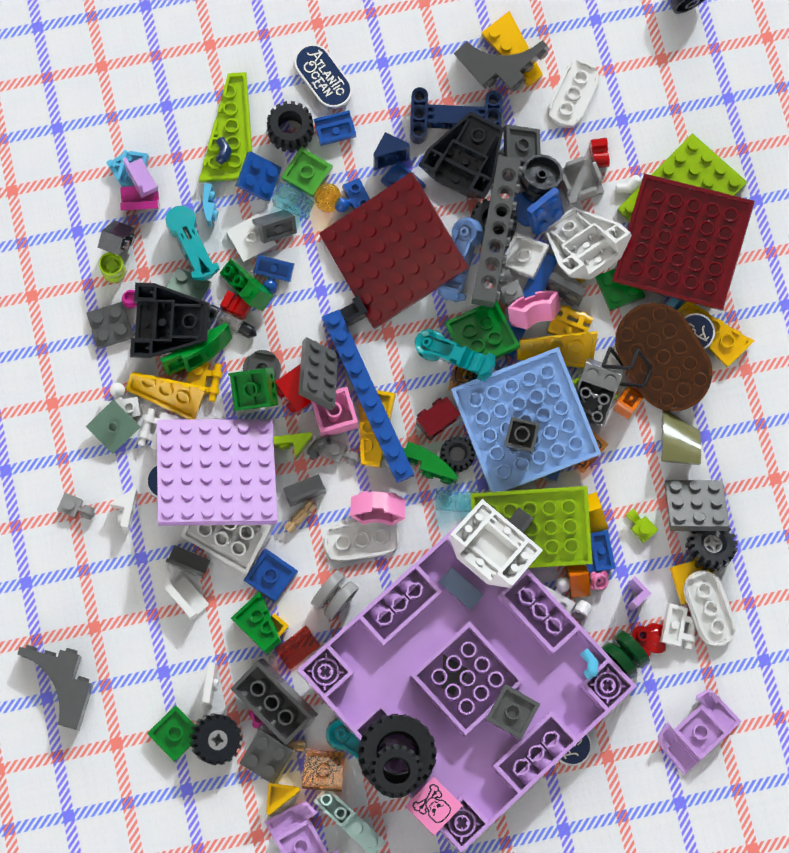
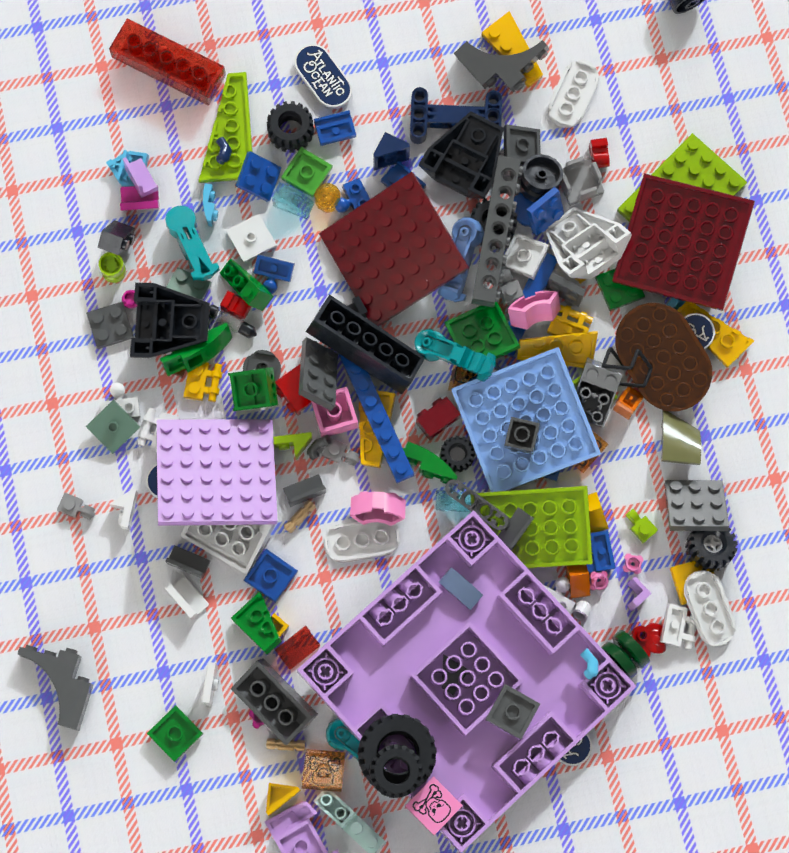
(167, 61): none -> clear red brick
(170, 394): yellow wing -> none
(205, 737): black wheel -> none
(266, 756): dark grey plate -> none
(275, 225): dark grey panel -> none
(333, 594): light grey wheel -> none
(365, 344): none -> black brick
(477, 505): none -> dark grey beam
(493, 546): white slope -> none
(630, 187): white arm -> none
(632, 558): none -> bright pink plate
(698, 732): lavender piece -> none

